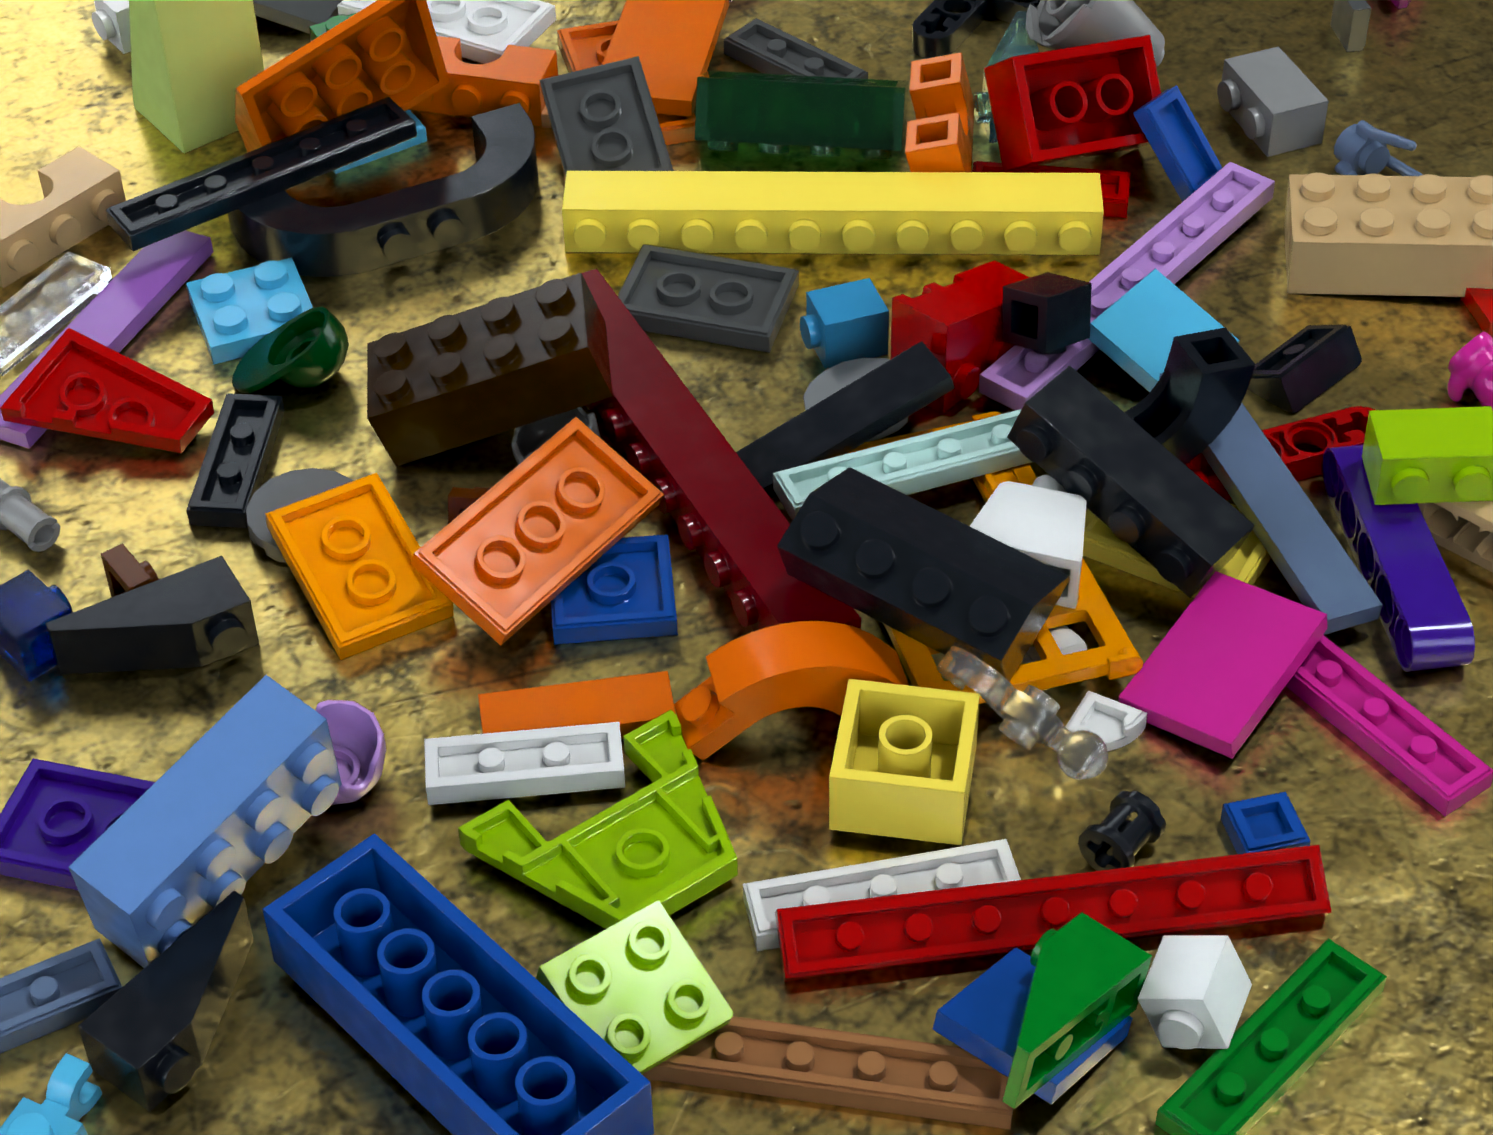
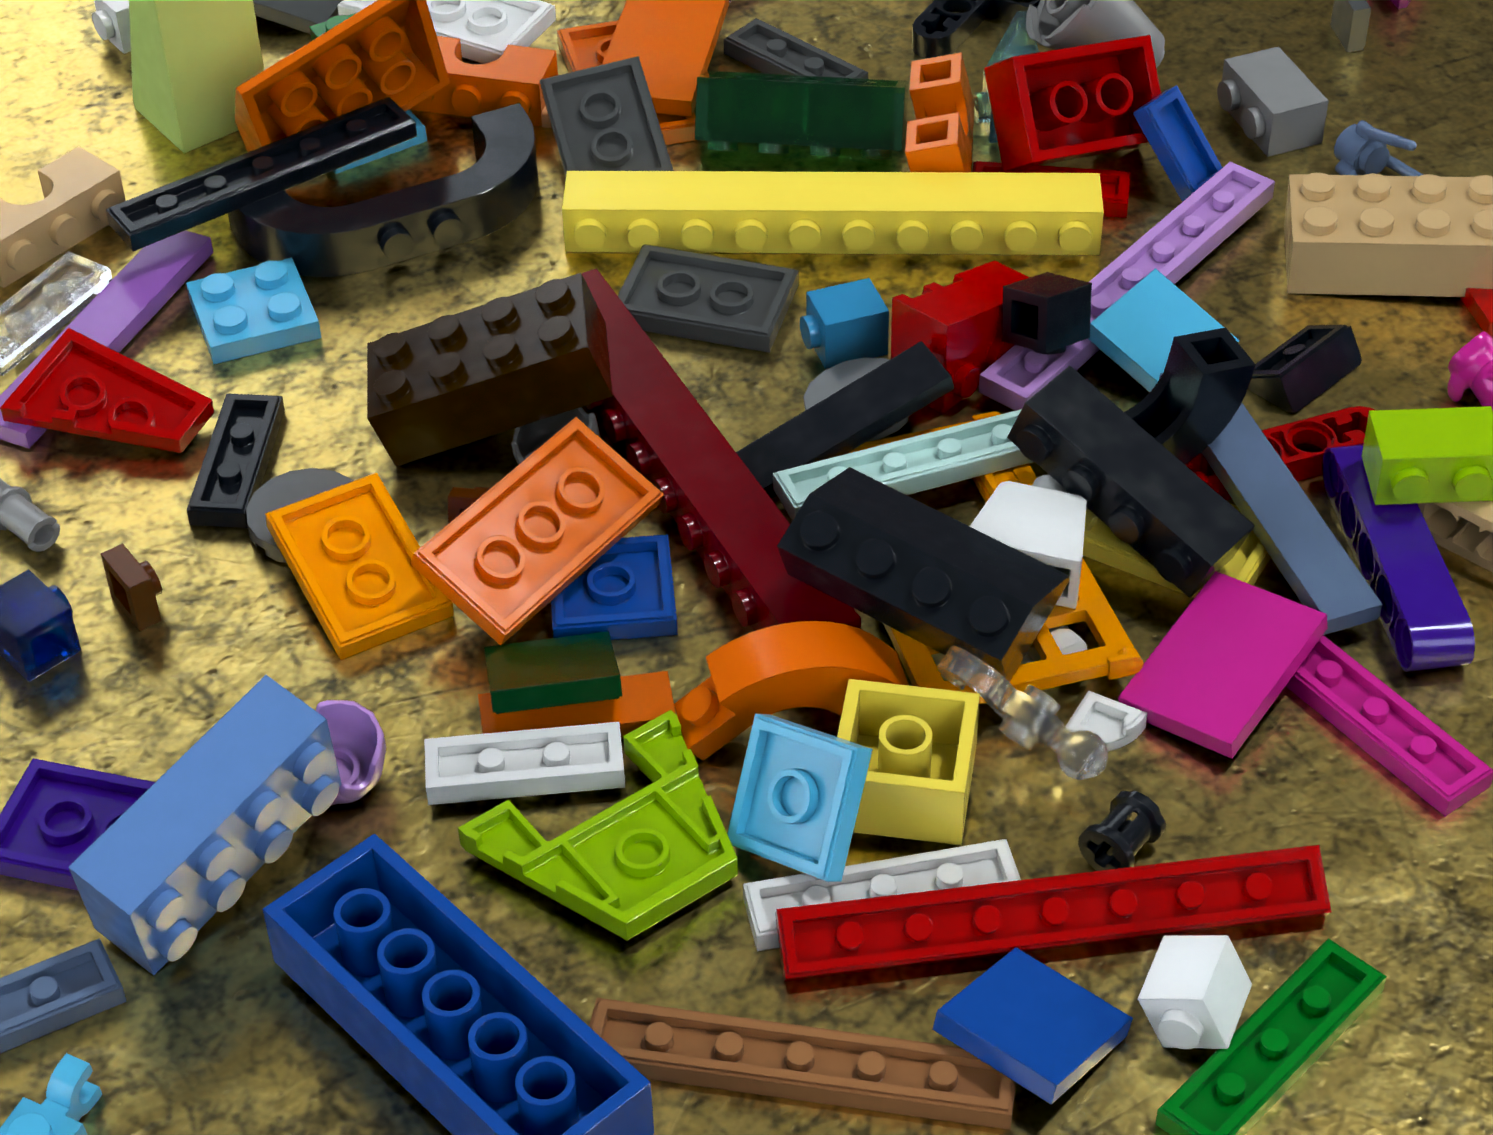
(161, 625): black slope -> none
(166, 1016): black slope -> none
(299, 353): dark green cap -> none
(552, 672): none -> dark green tile
(639, 988): lime bracket -> none
(798, 797): none -> medium azure tile
(1078, 993): green slope -> none
(1263, 824): blue tile -> none

